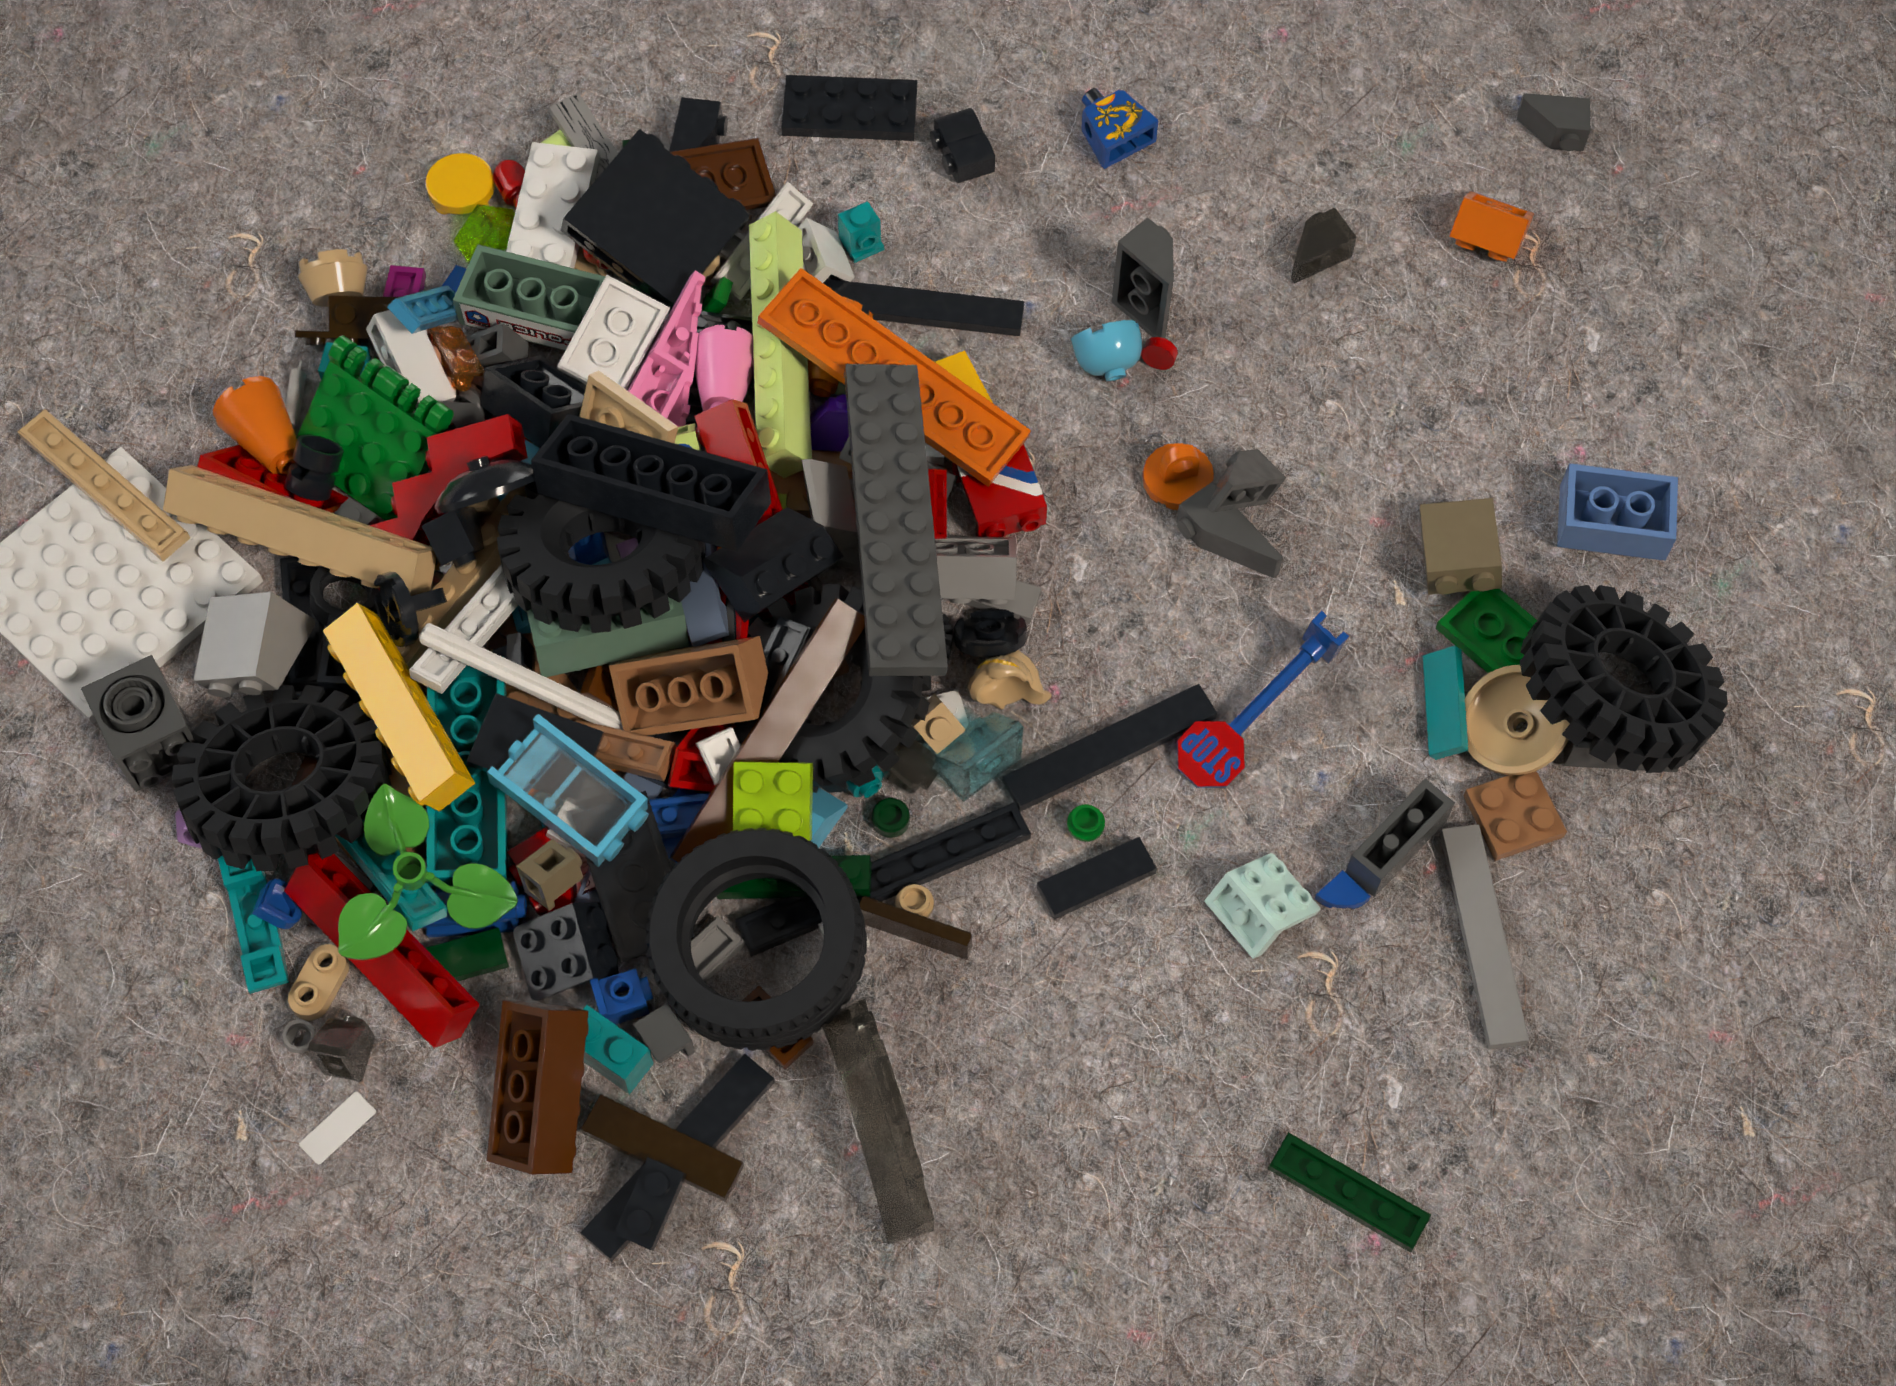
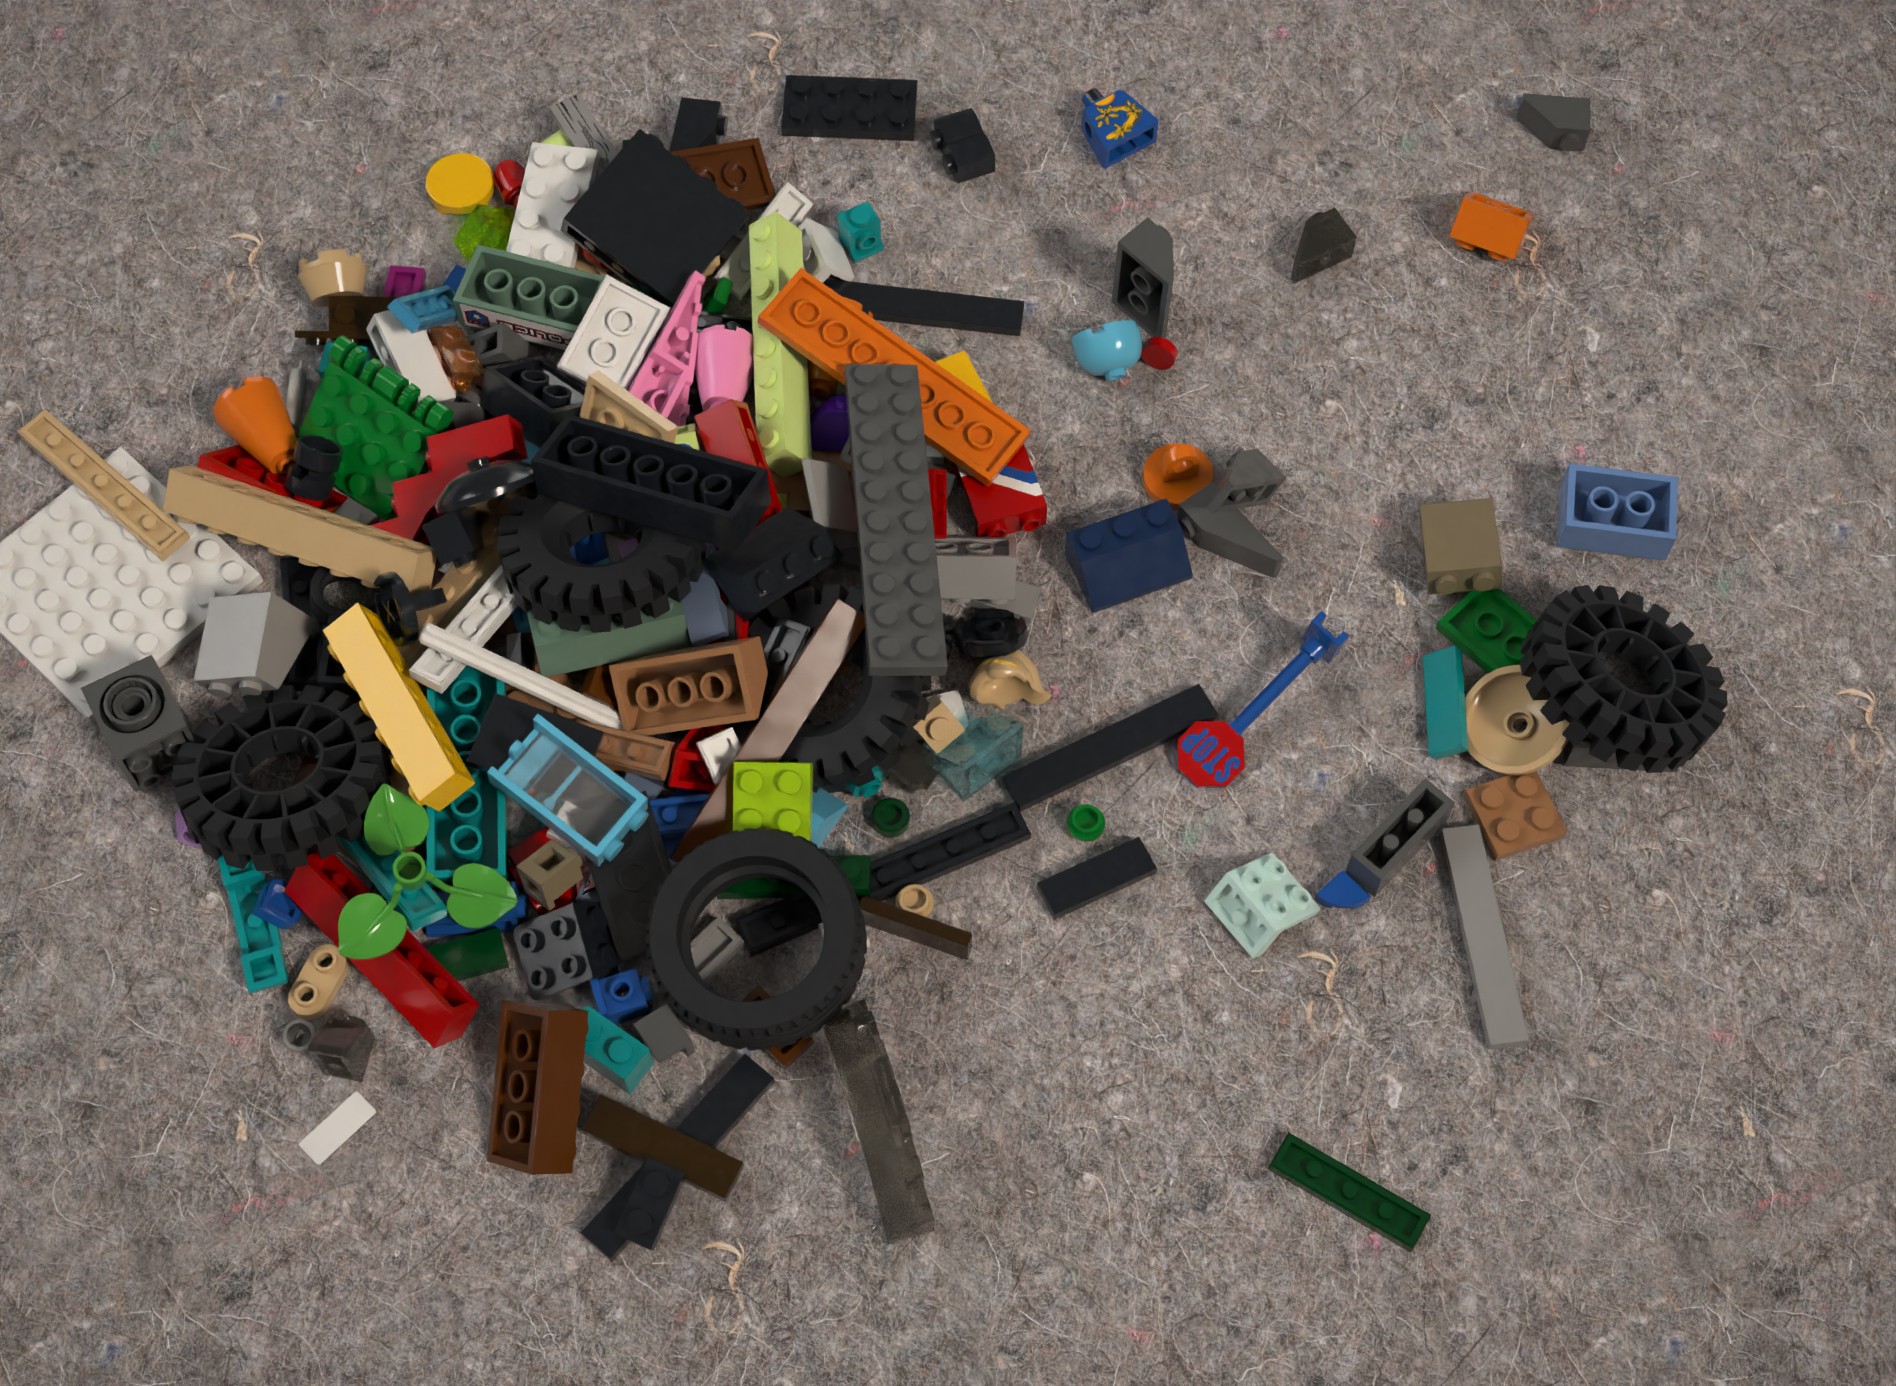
(1128, 555): none -> dark blue slope

